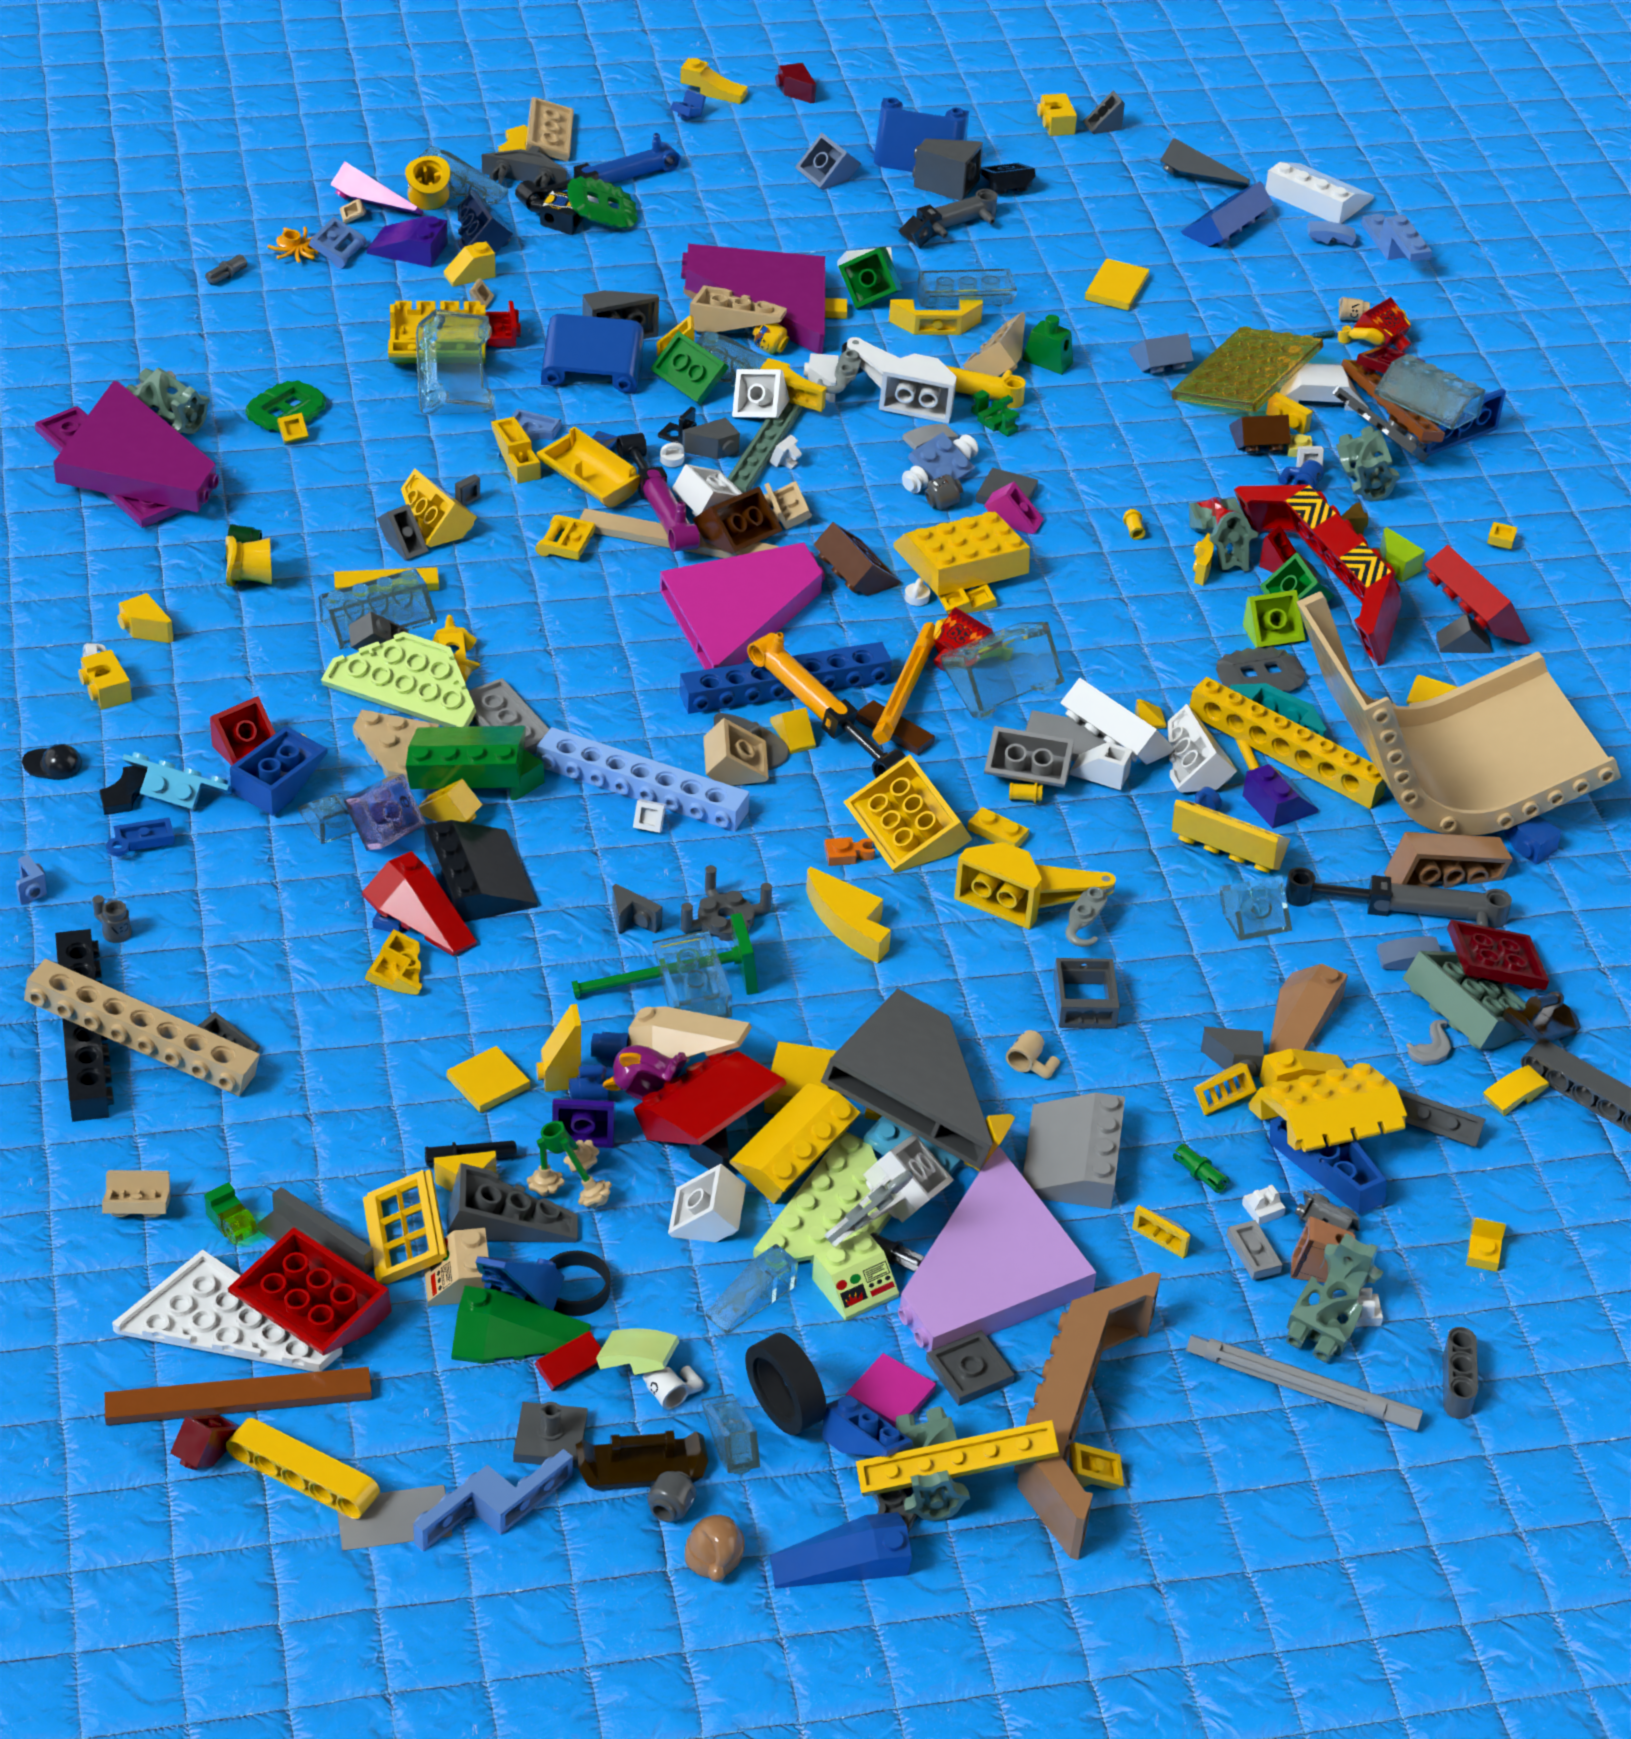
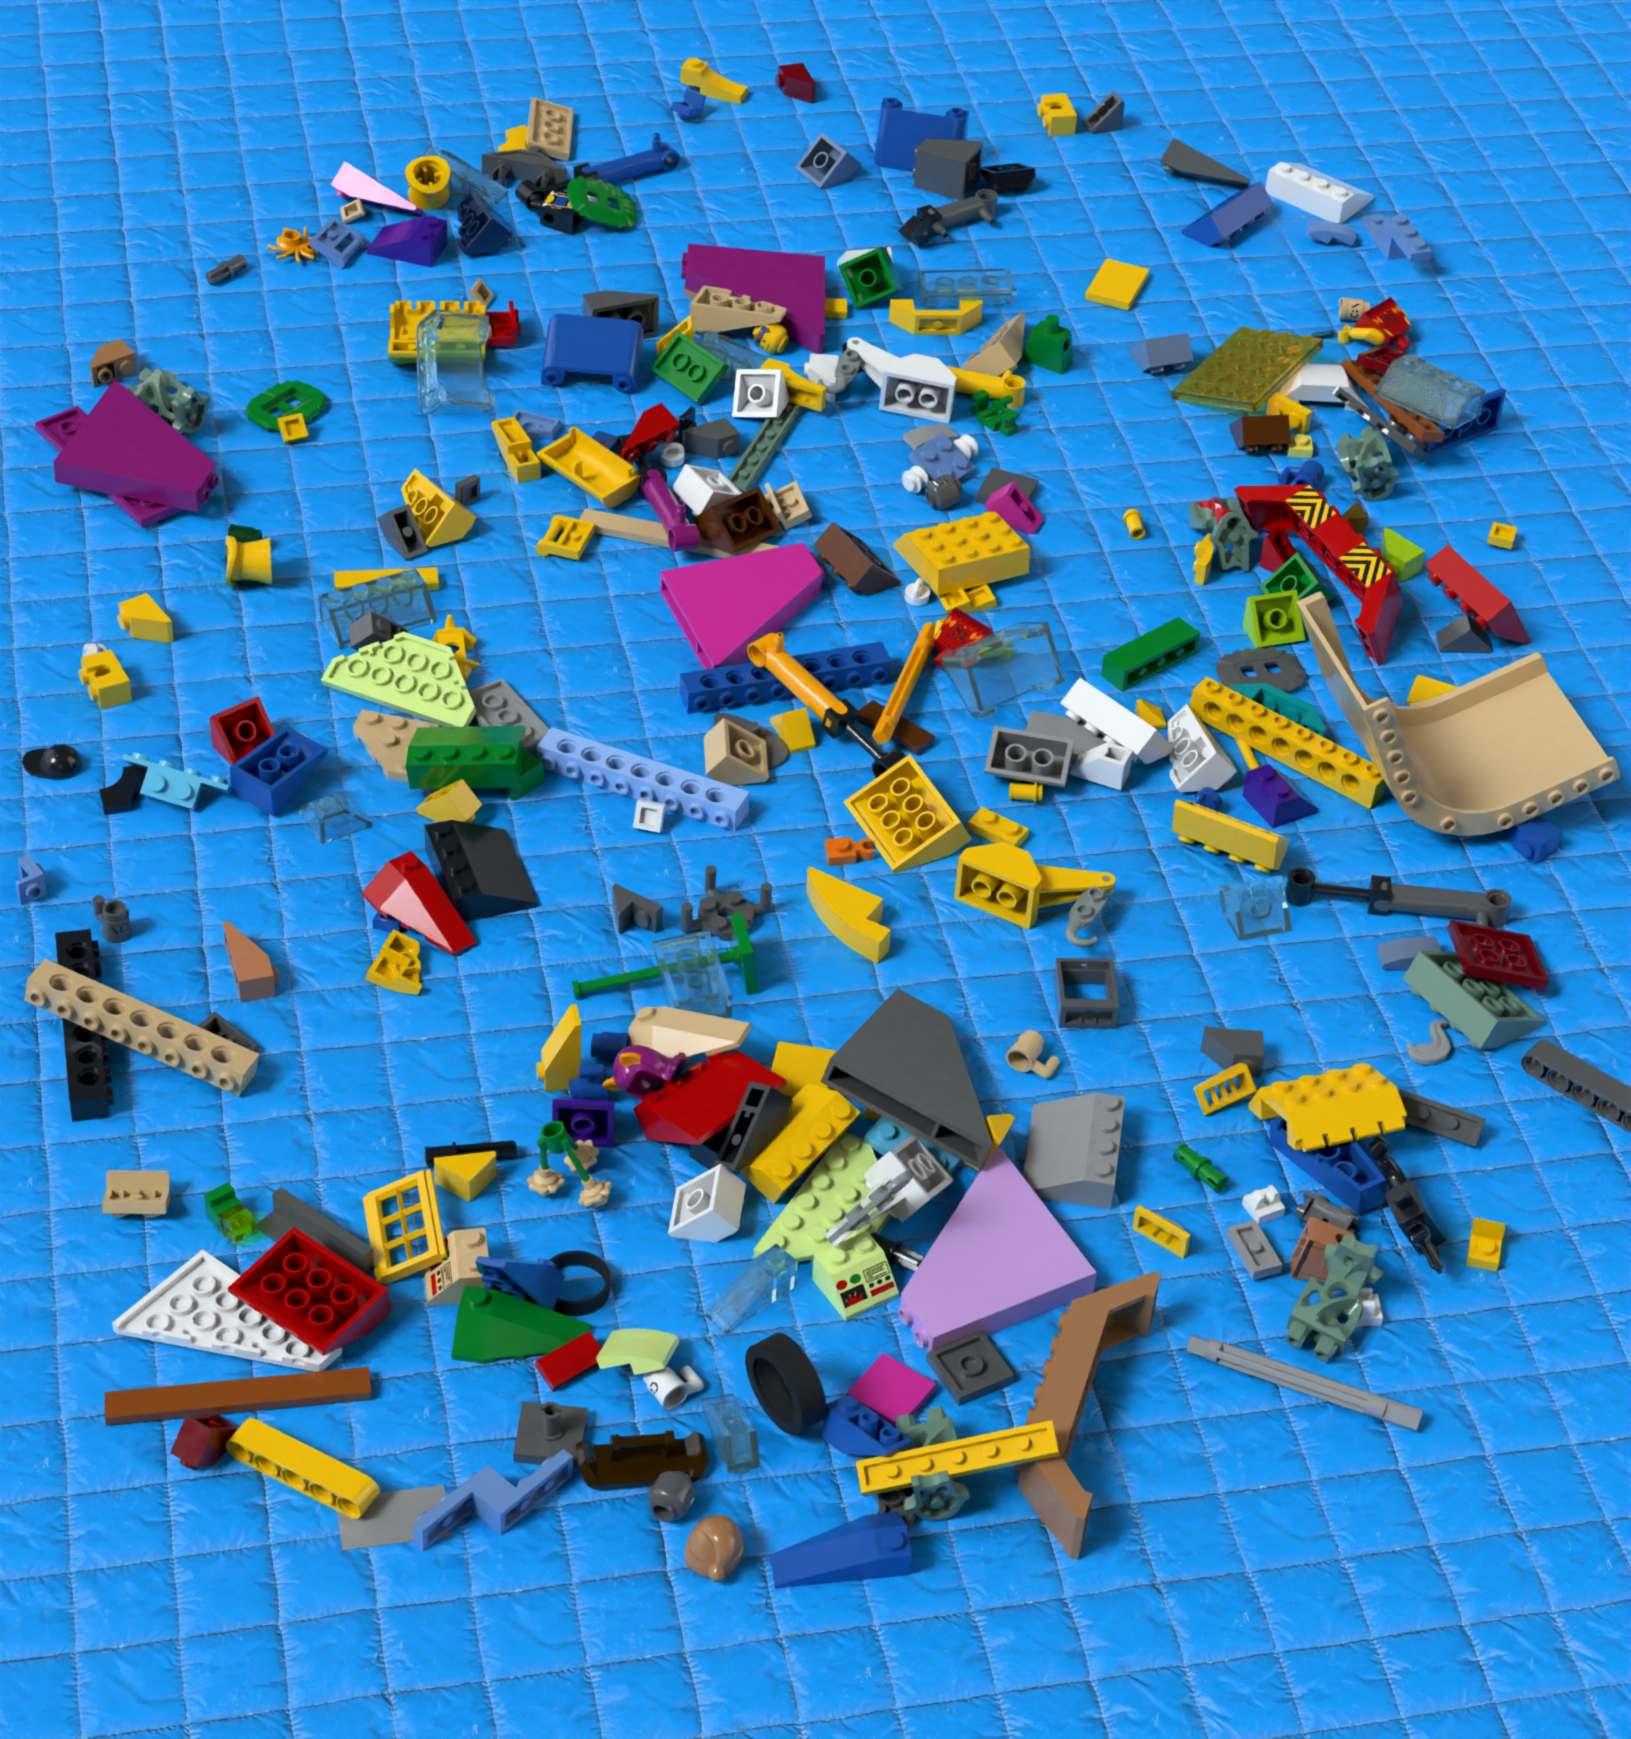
(112, 363): none -> medium nougat slope
(141, 836): blue hinge -> none
(249, 965): none -> nougat slope
(384, 812): clear purple brick -> none
(471, 264): yellow slope -> none
(488, 1079): yellow tile -> none
(505, 1210): dark grey wedge -> none
(652, 429): none -> red slope
(754, 1125): none -> black slope
(786, 453): white tile -> none
(1095, 1466): yellow slope -> none
(1150, 654): none -> green brick
(1293, 1063): yellow slope -> none
(1305, 1006): medium nougat wedge -> none
(1309, 453): white tile -> none
(1409, 1206): none -> black torso
(1447, 859): medium nougat wedge -> none
(1460, 1373): dark grey beam -> none
(1514, 1088): yellow slope -> none
(1544, 1018): piece -> none

